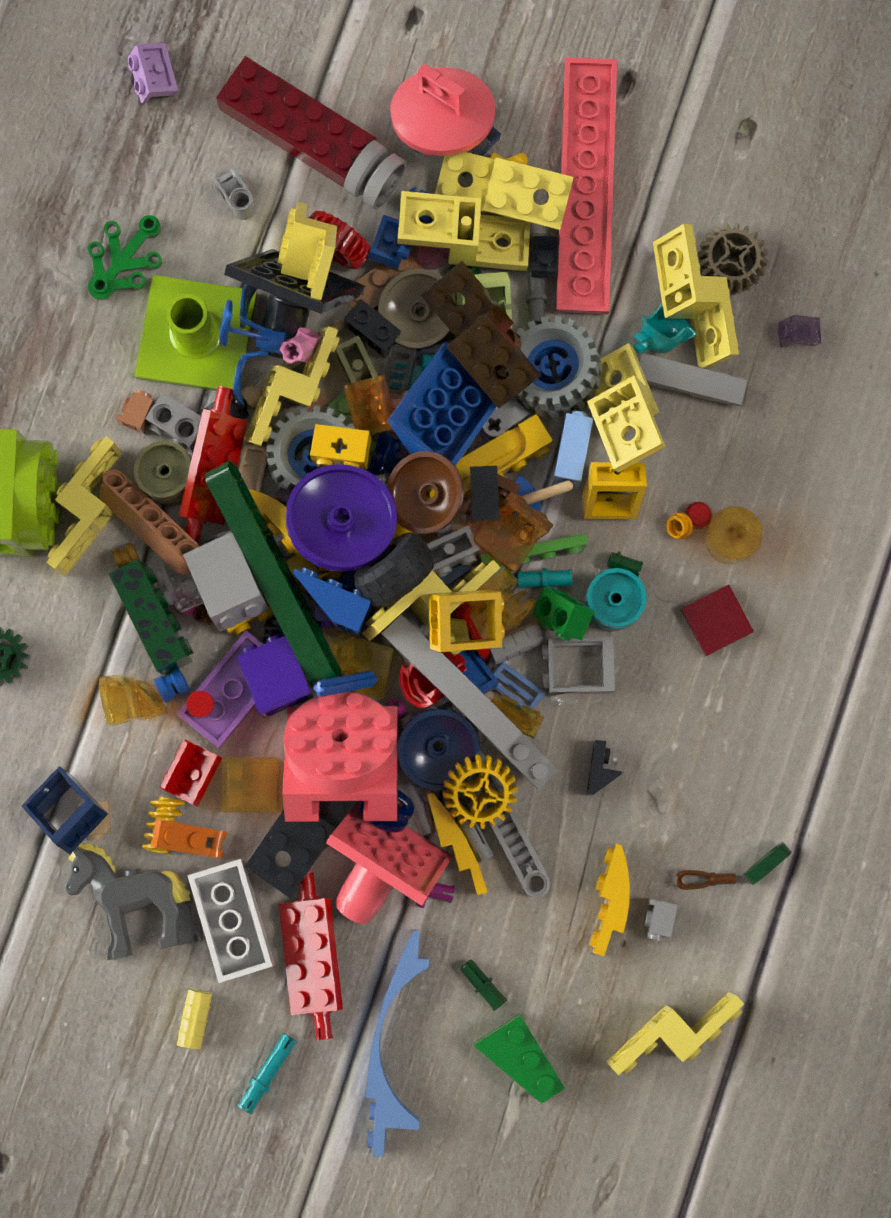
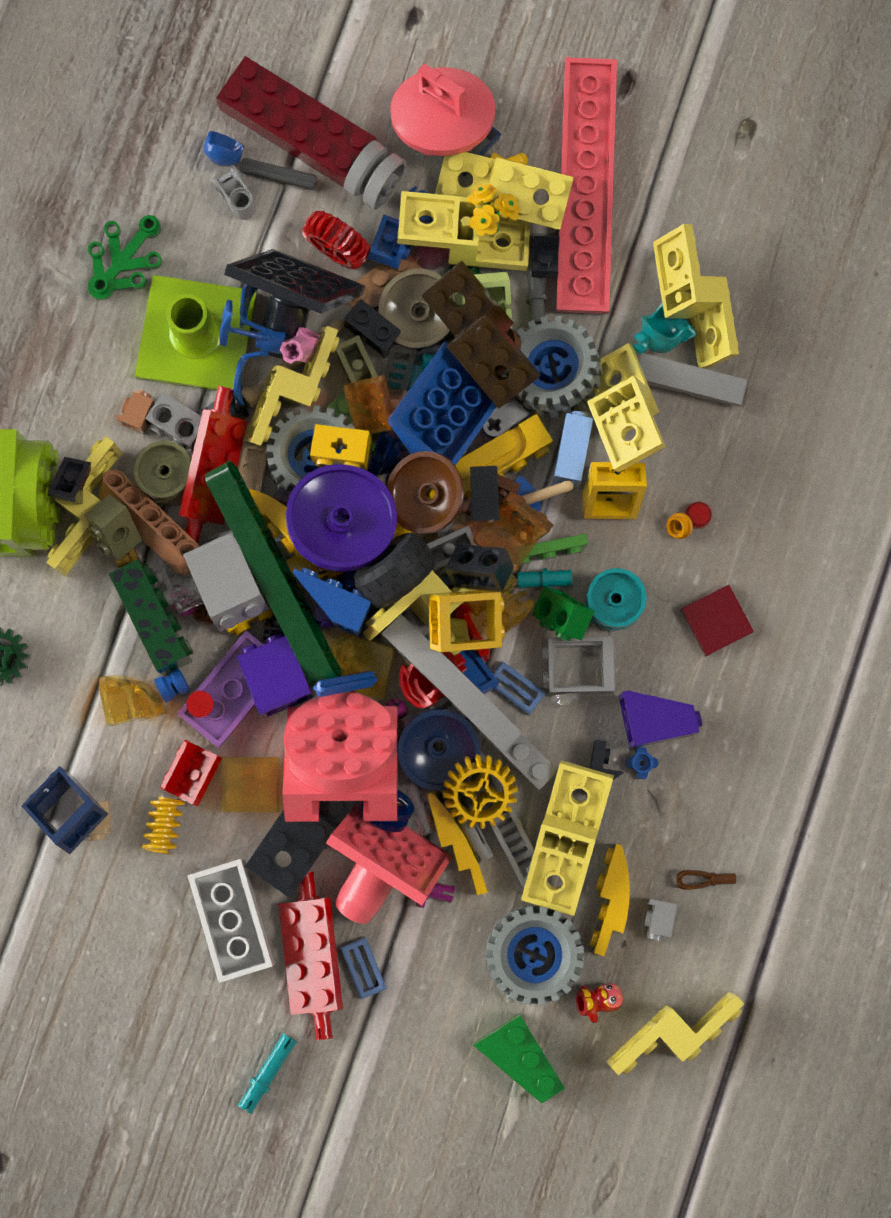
(70, 480): none -> black slope
(113, 528): none -> olive brick
(130, 894): dark grey animal -> none
(152, 71): lavender bracket -> none
(187, 839): orange plate -> none
(194, 1019): light yellow axle -> none
(222, 149): none -> blue hair
(278, 173): none -> dark grey axle
(307, 249): light yellow bracket -> none
(372, 990): none -> medium blue tile
(388, 1109): medium blue slope -> none
(479, 567): none -> black brick
(483, 984): dark green axle -> none
(487, 219): none -> yellow plant
(517, 642): light grey axle -> none
(520, 982): none -> light grey wheel
(526, 719): clear yellow hinge -> none
(567, 838): none -> light yellow bracket
(600, 999): none -> red animal
(617, 560): dark green pin -> none
(650, 762): none -> blue plate
(656, 719): none -> dark purple slope
(748, 535): clear yellow brick -> none
(750, 246): dark tan gear -> none
(767, 863): dark green beam -> none
(799, 330): clear purple bracket -> none

